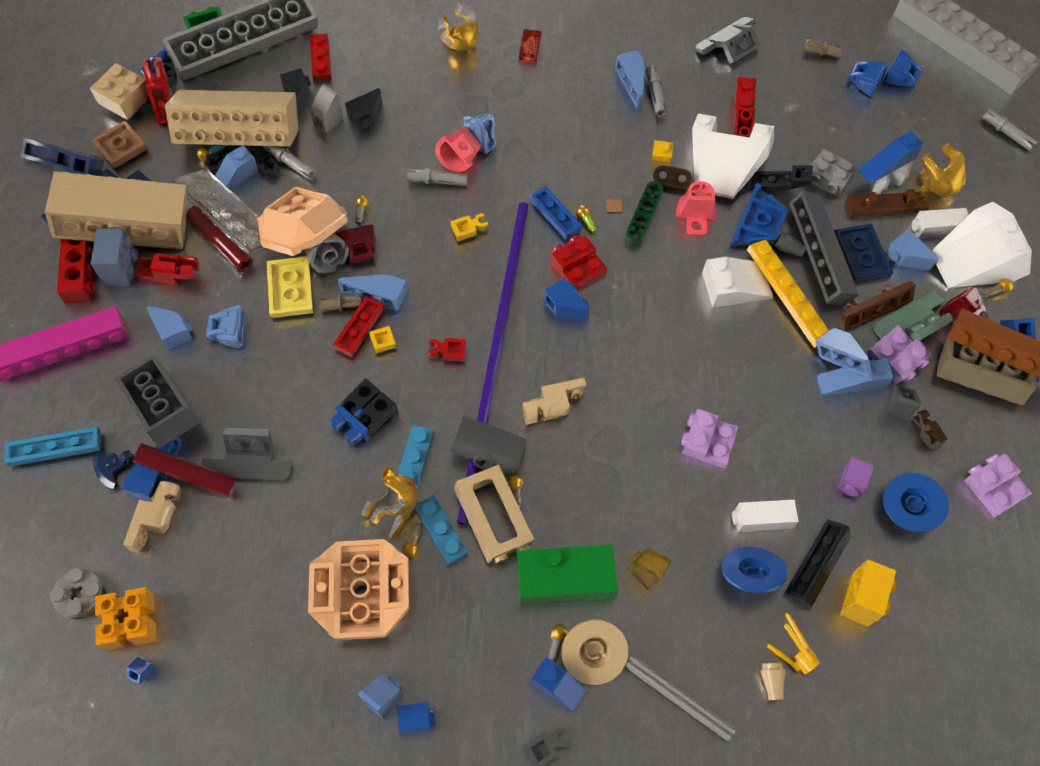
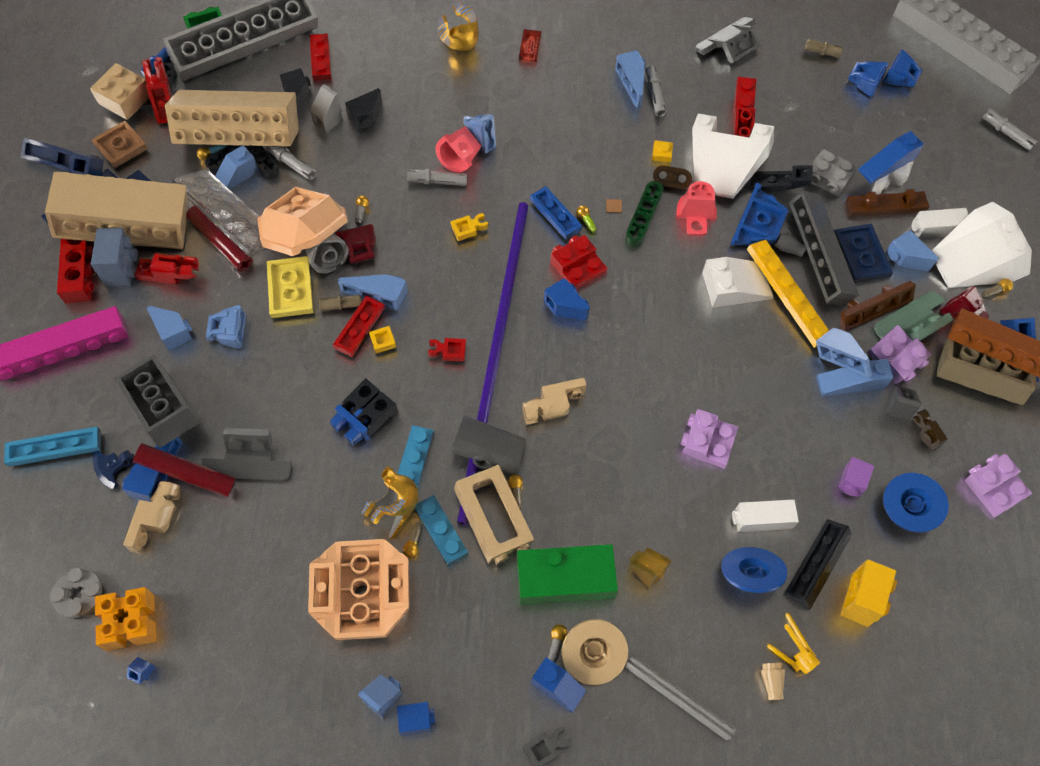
(944, 181): pearl gold piece -> none

